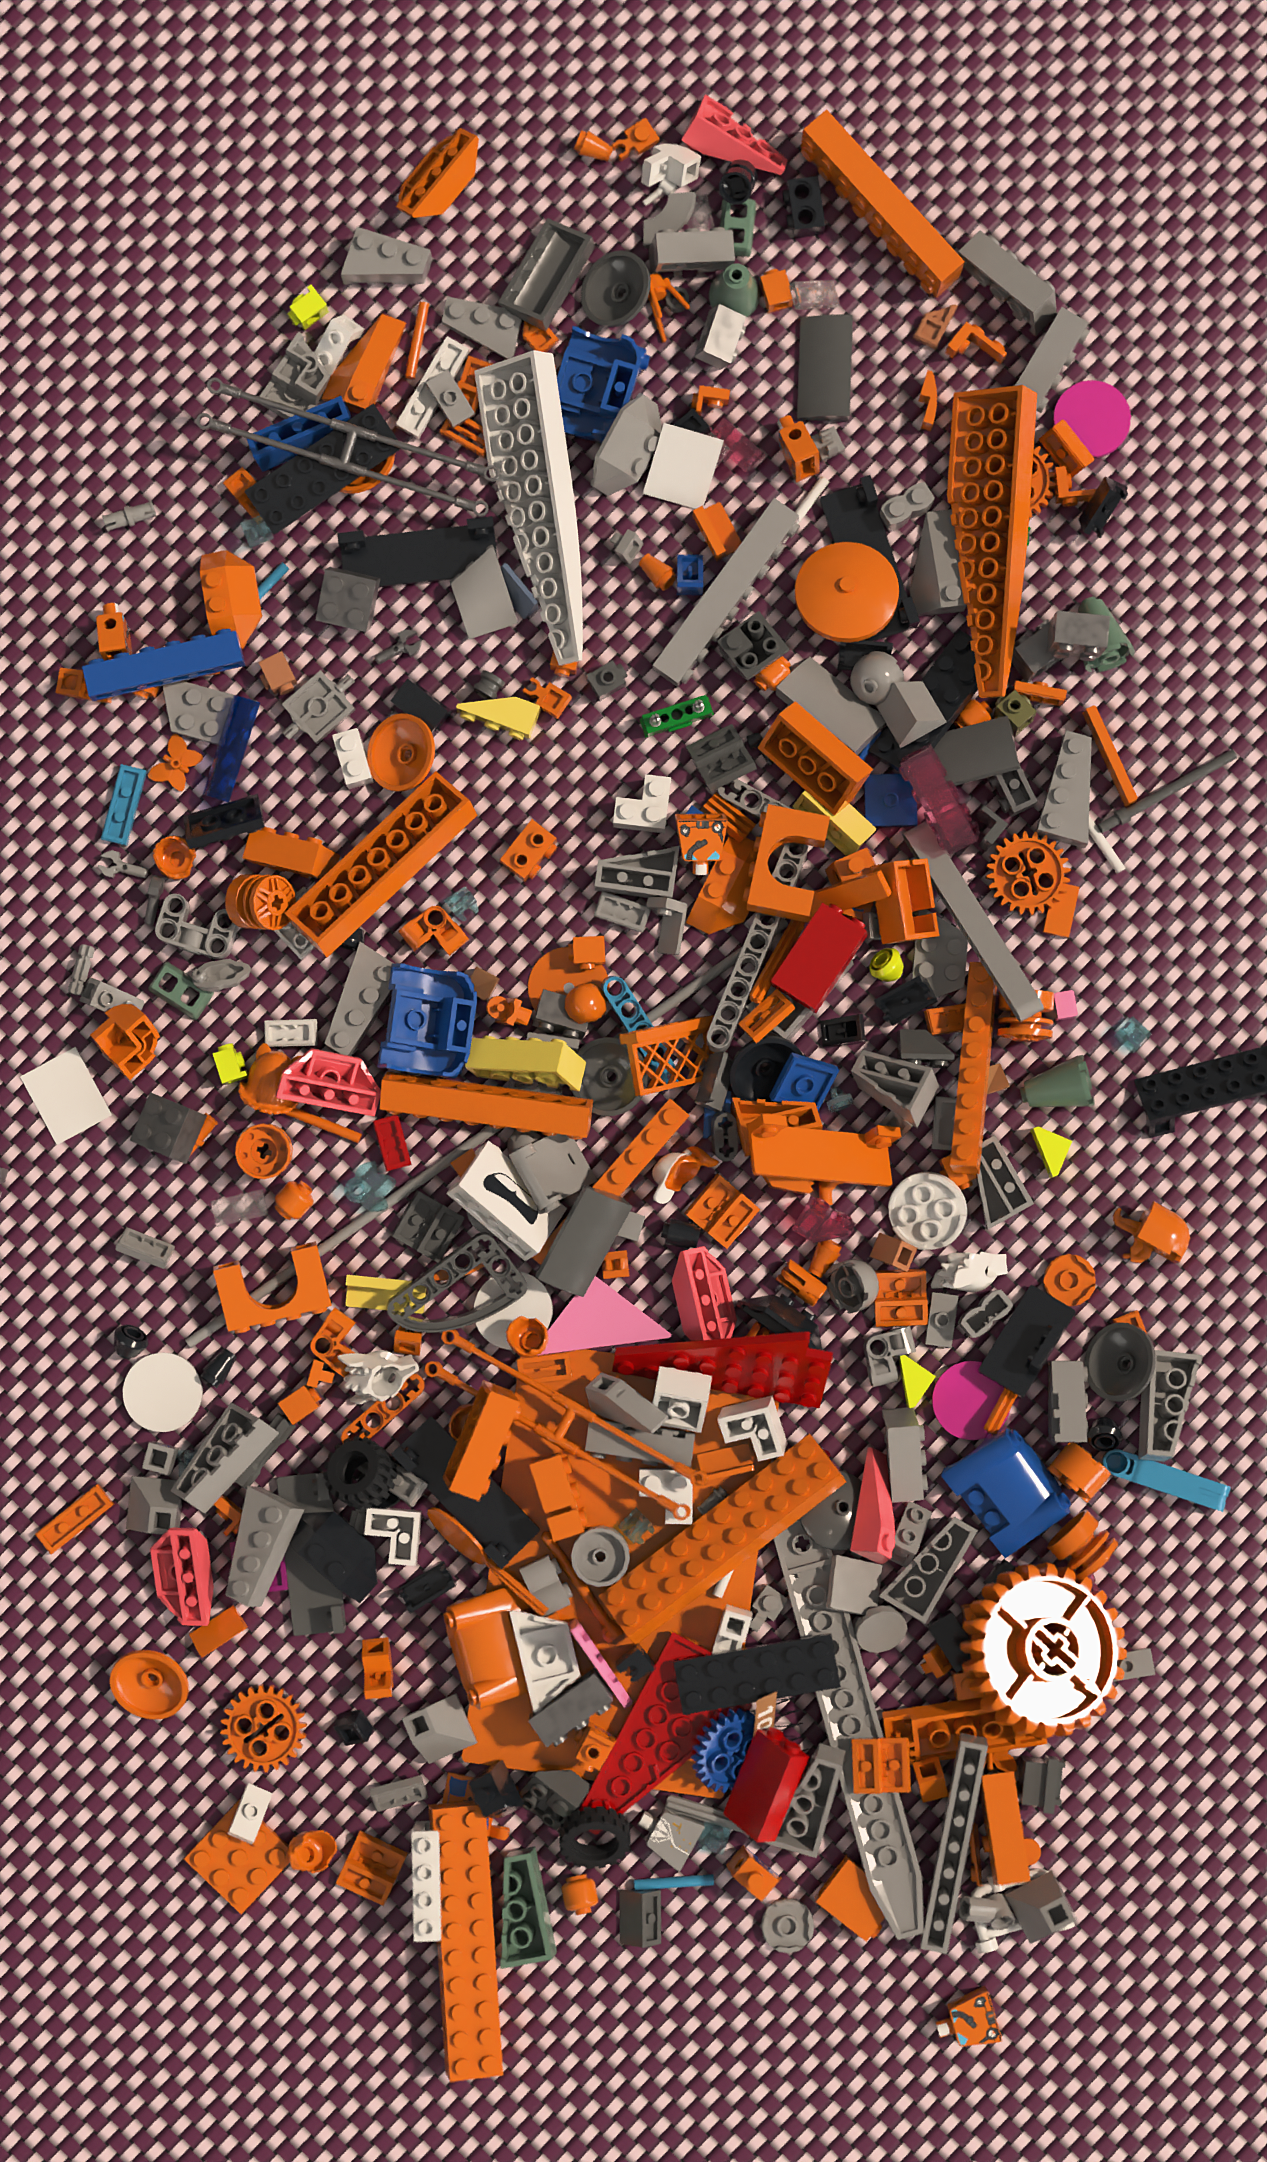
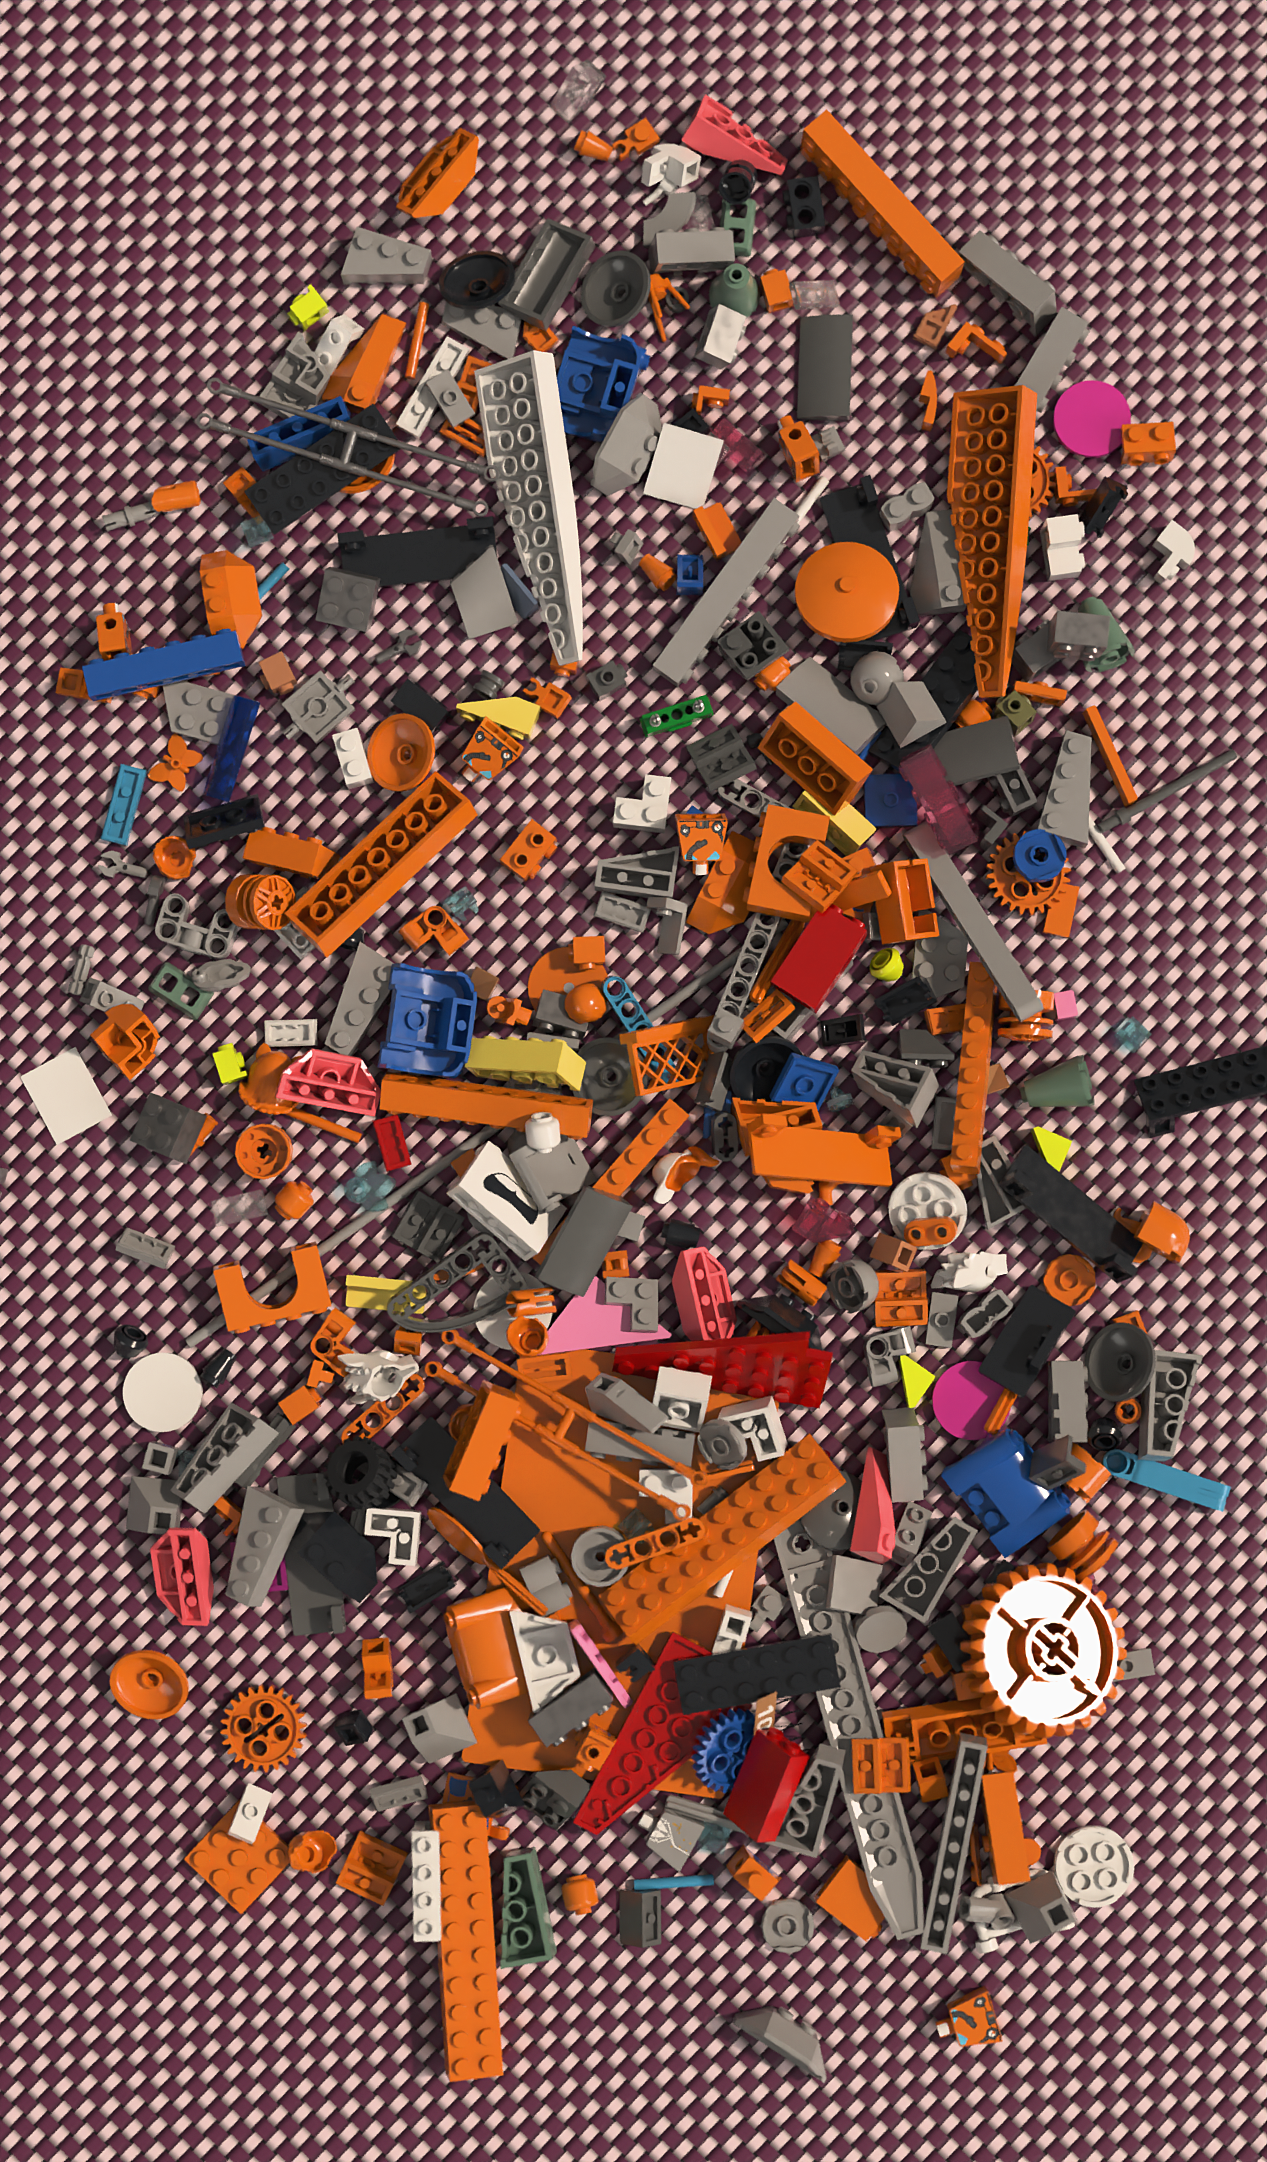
(74, 1519): orange tile -> none
(176, 497): none -> orange arm
(218, 1631): orange slope -> none
(477, 280): none -> black dish
(489, 751): none -> orange torso
(527, 1302): none -> orange arm
(542, 1132): none -> white head
(559, 1496): orange piece -> none
(577, 90): none -> clear slope
(594, 1819): black tyre -> none
(640, 1296): none -> light grey plate
(656, 1546): none -> orange beam
(722, 1211): orange slope -> none
(722, 1444): none -> light grey tile
(725, 1028): none -> light grey brick
(733, 815): orange tile -> none
(785, 2036): none -> light grey wedge
(819, 876): none -> orange slope
(929, 1231): none -> orange plate
(1040, 1782): dark grey plate -> none
(1045, 842): none -> blue plate
(1055, 1464): none -> dark grey panel
(1060, 547): none -> white brick
(1066, 448): orange slope -> none
(1072, 1214): none -> black bracket
(1093, 1866): none -> white tile
(1123, 1416): none -> orange cone
(1147, 443): none -> orange bracket
(1177, 547): none -> white brick

